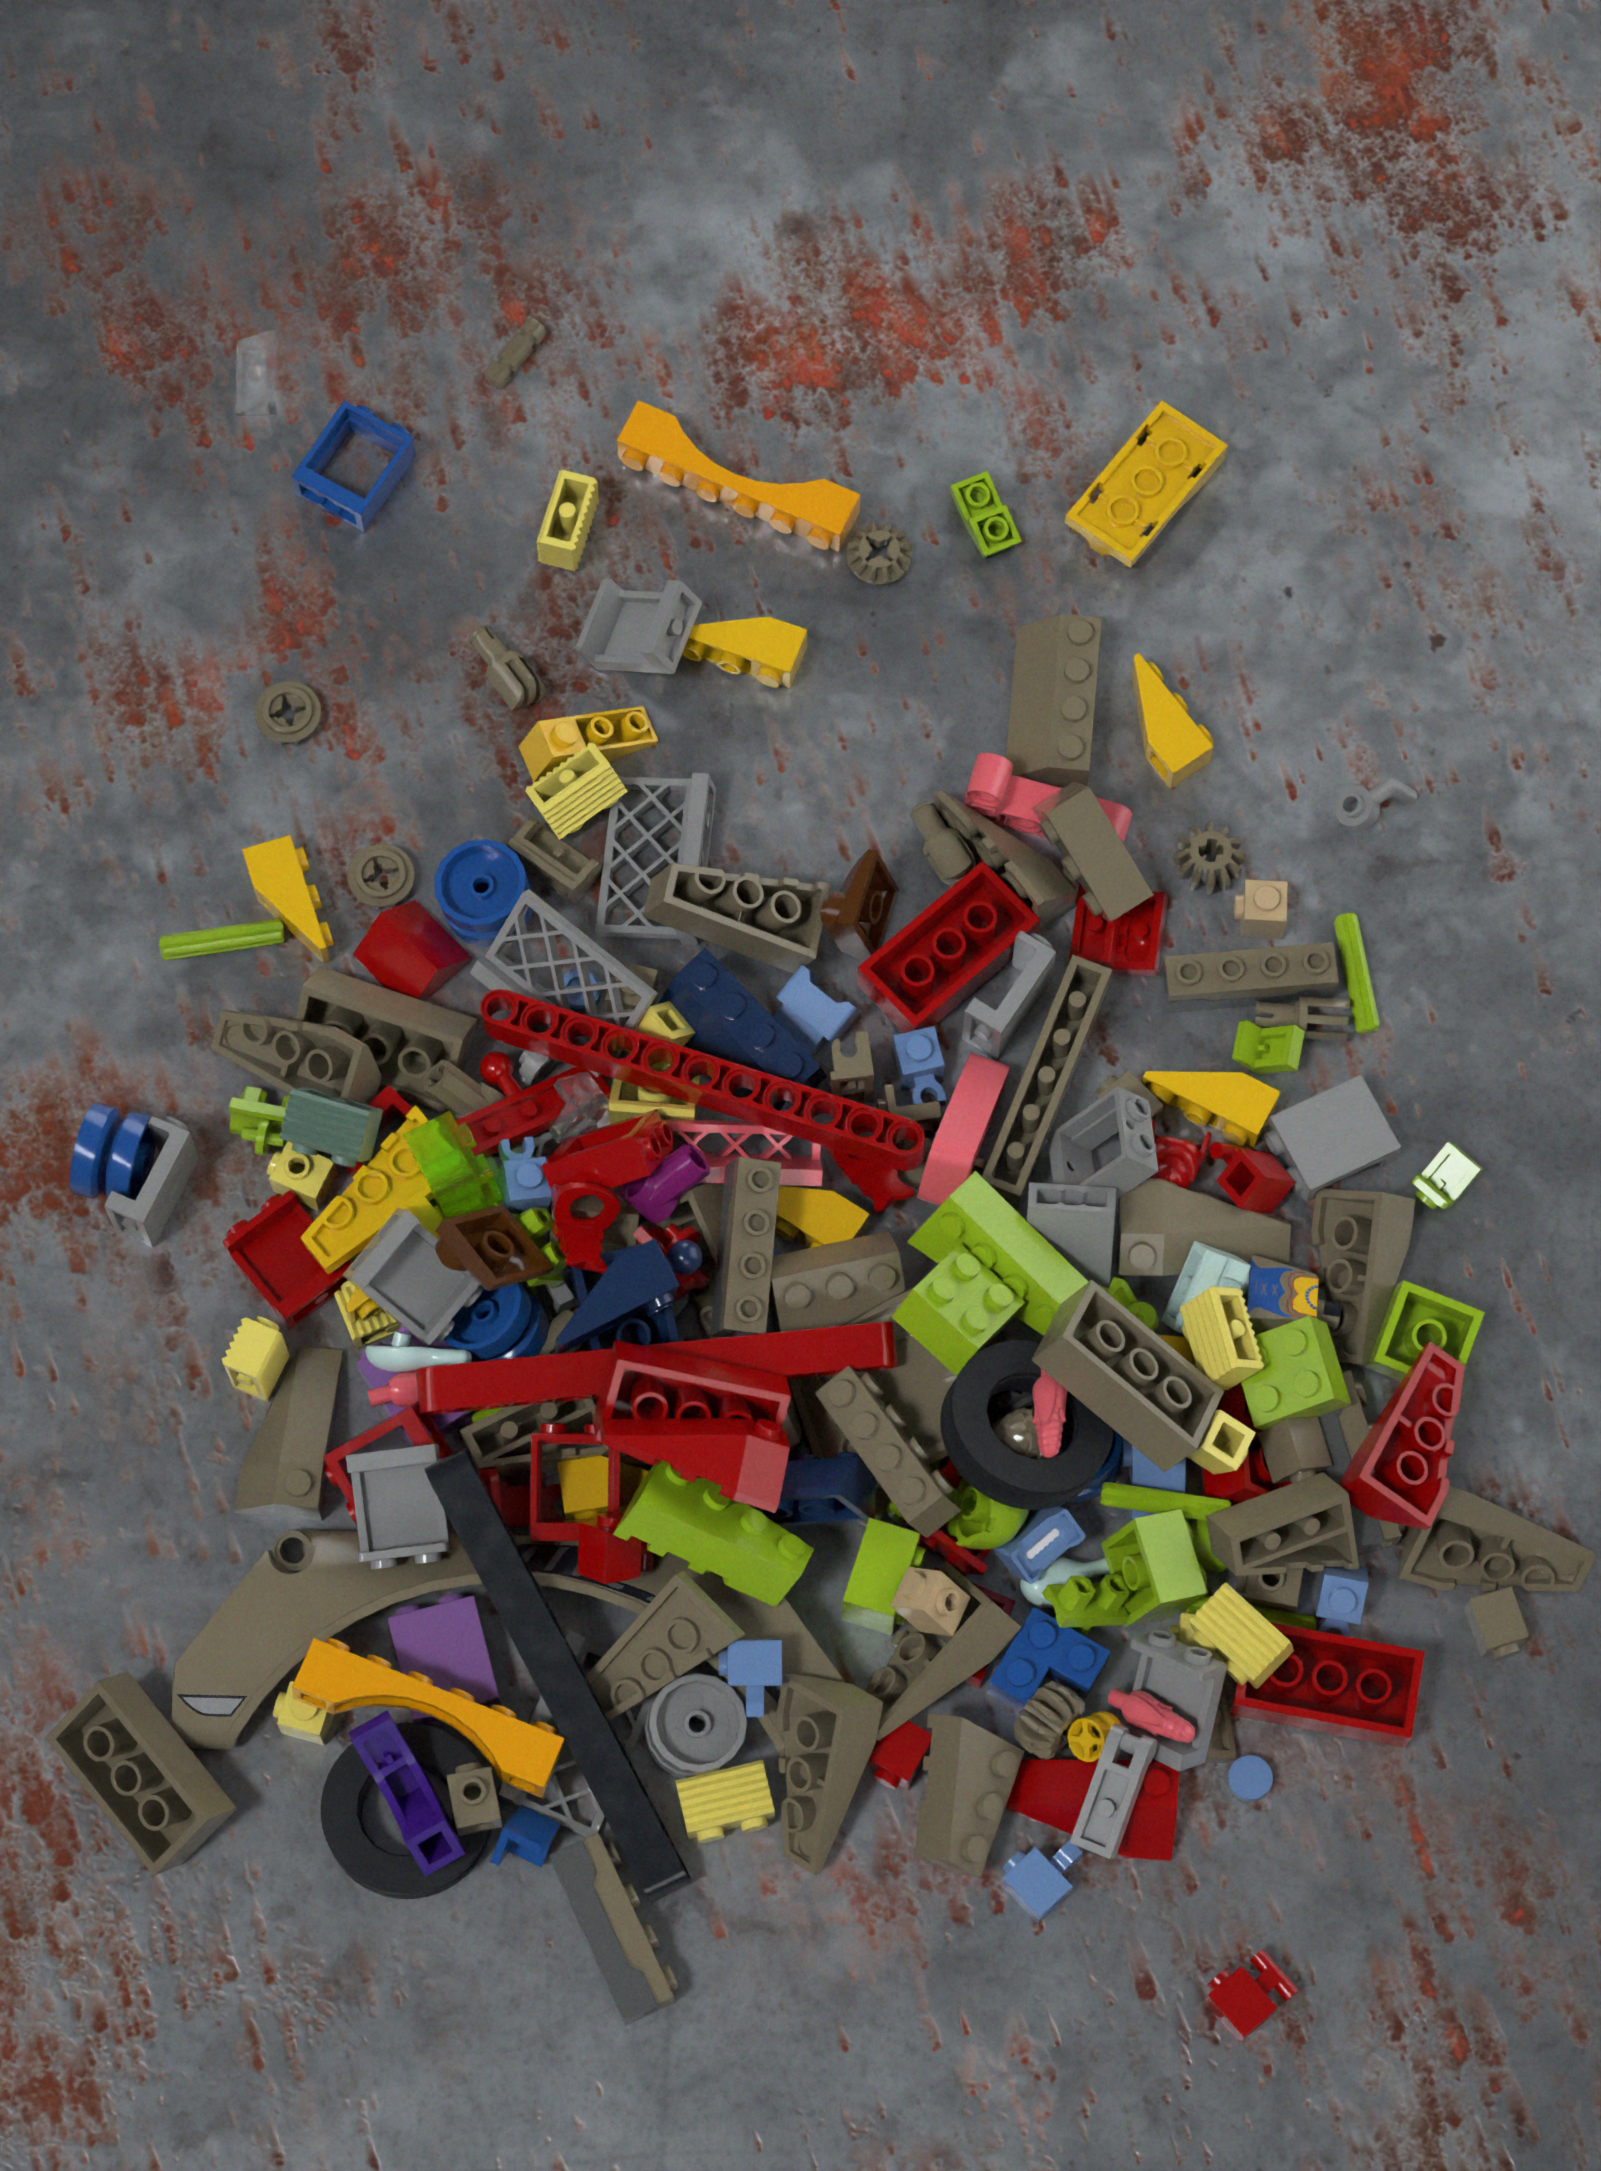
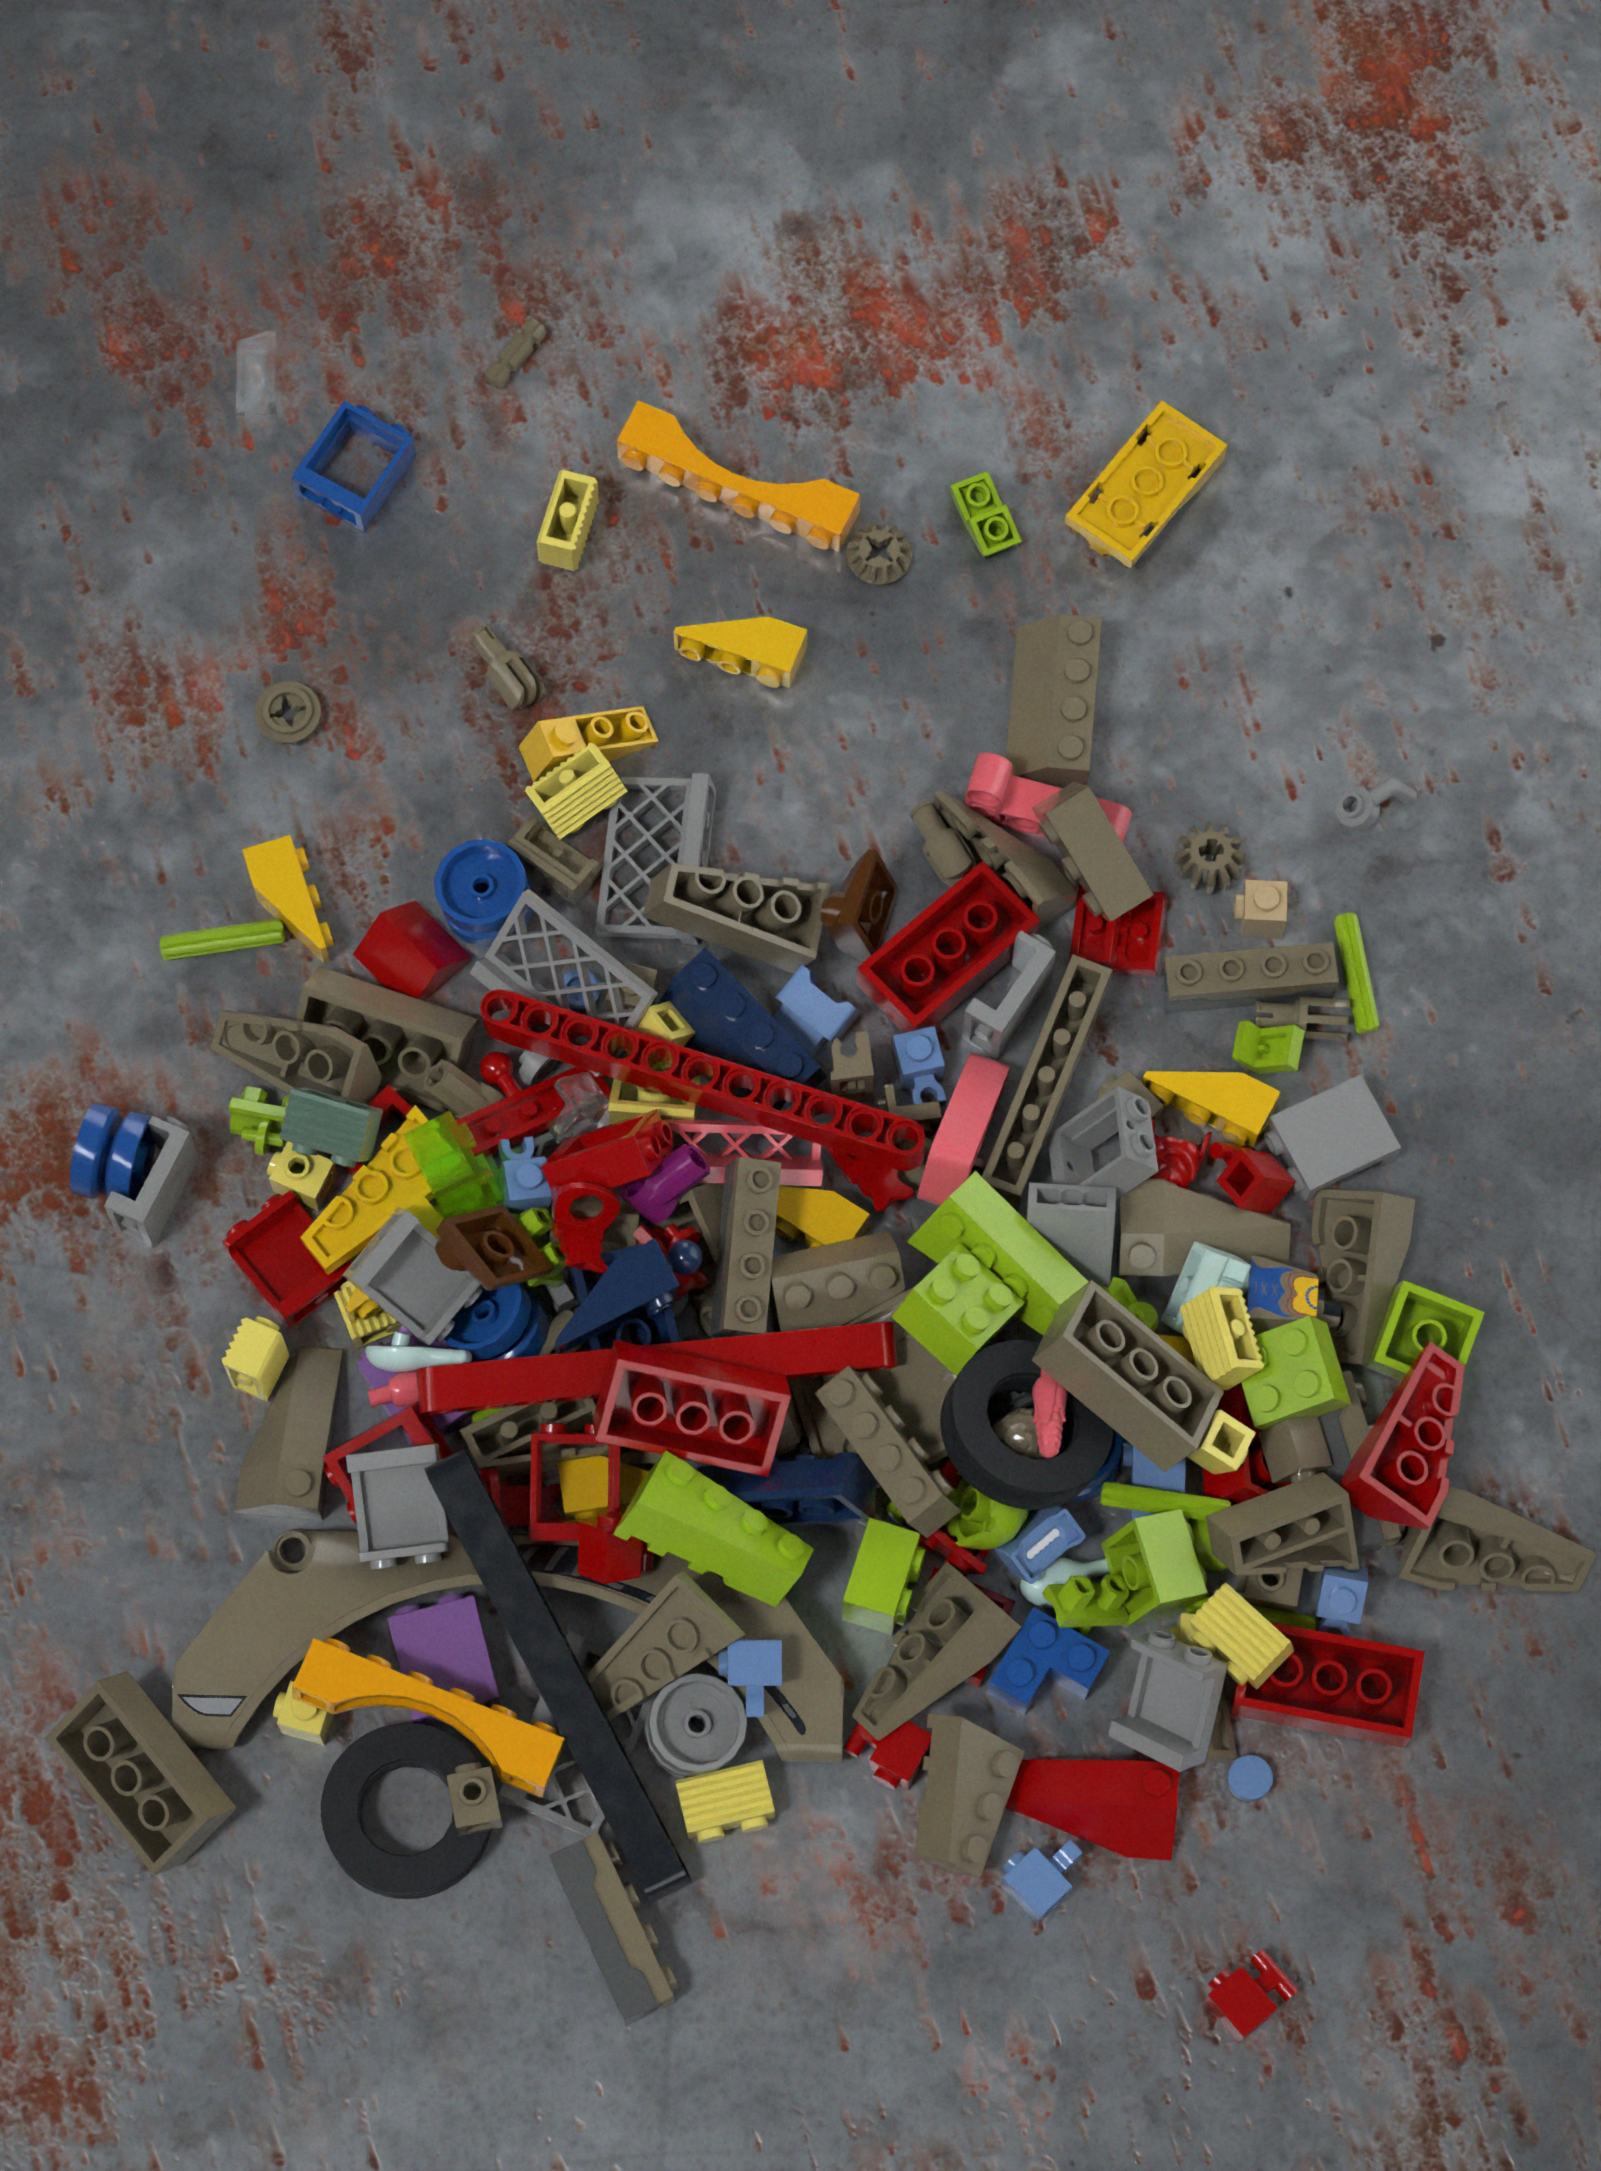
(390, 860): dark tan gear -> none
(408, 1793): dark purple arch -> none
(526, 1836): blue panel -> none
(638, 628): light grey panel -> none
(732, 1452): red wedge -> none
(826, 1748): dark tan wedge -> none
(930, 1601): tan brick -> none
(1046, 1719): dark tan gear -> none
(1082, 1736): yellow wheel -> none
(1113, 1792): light grey plate -> none
(1148, 1713): coral piece -> none
(1169, 735): yellow slope -> none
(1446, 1177): bracket -> none
(1497, 1624): dark tan brick -> none

